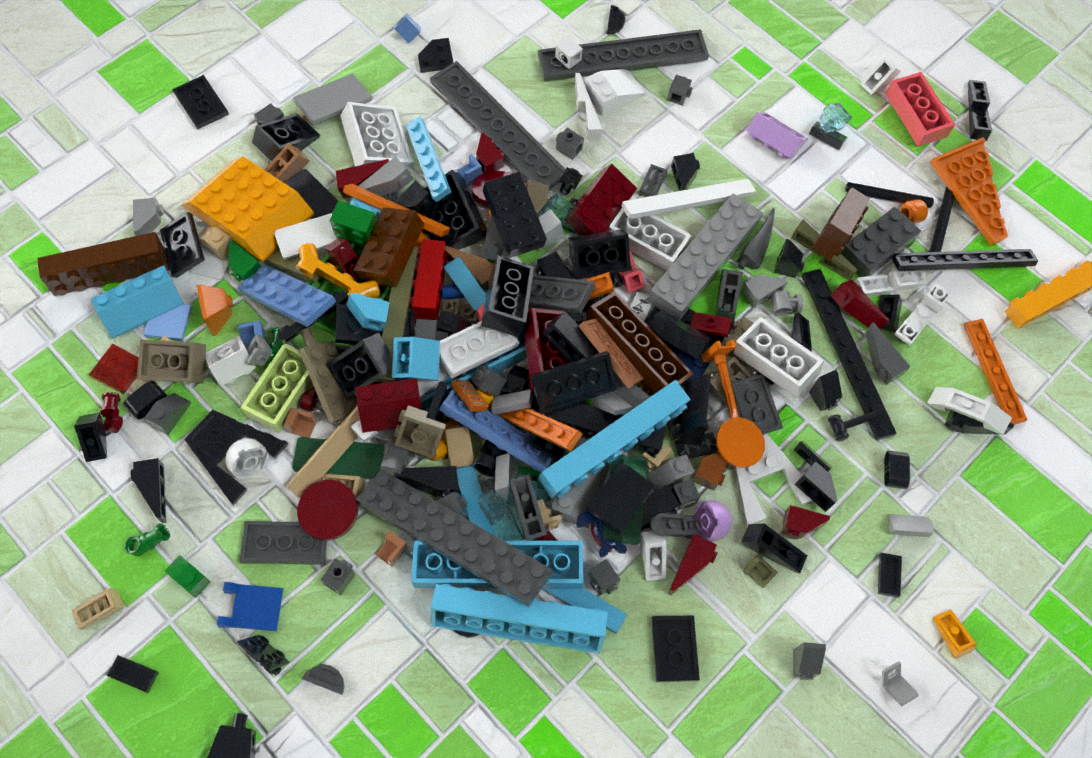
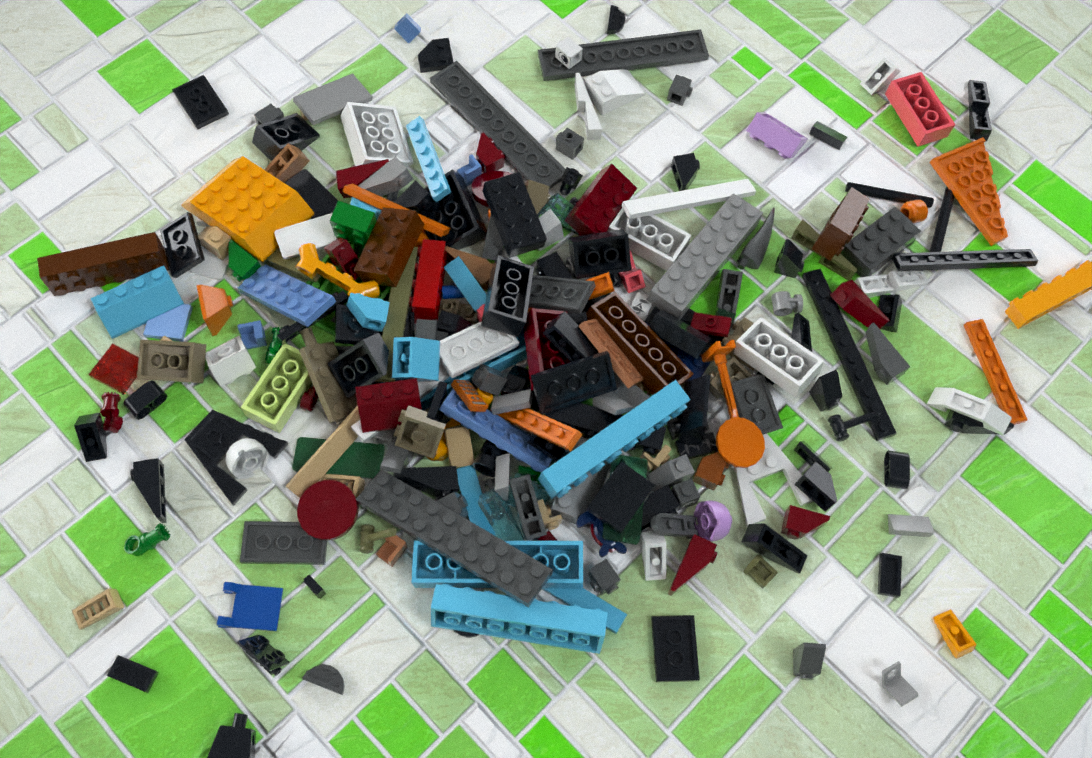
(146, 215): light grey slope -> none
(167, 412): dark grey slope -> none
(187, 576): green slope -> none
(258, 351): light grey bracket -> none
(300, 423): nougat panel -> none
(314, 586): none -> black tile
(338, 576): dark grey brick -> none
(368, 537): none -> olive piece
(648, 193): dark grey tile -> none
(761, 288): light grey slope -> none
(833, 118): clear light blue slope -> none
(922, 314): white slope -> none

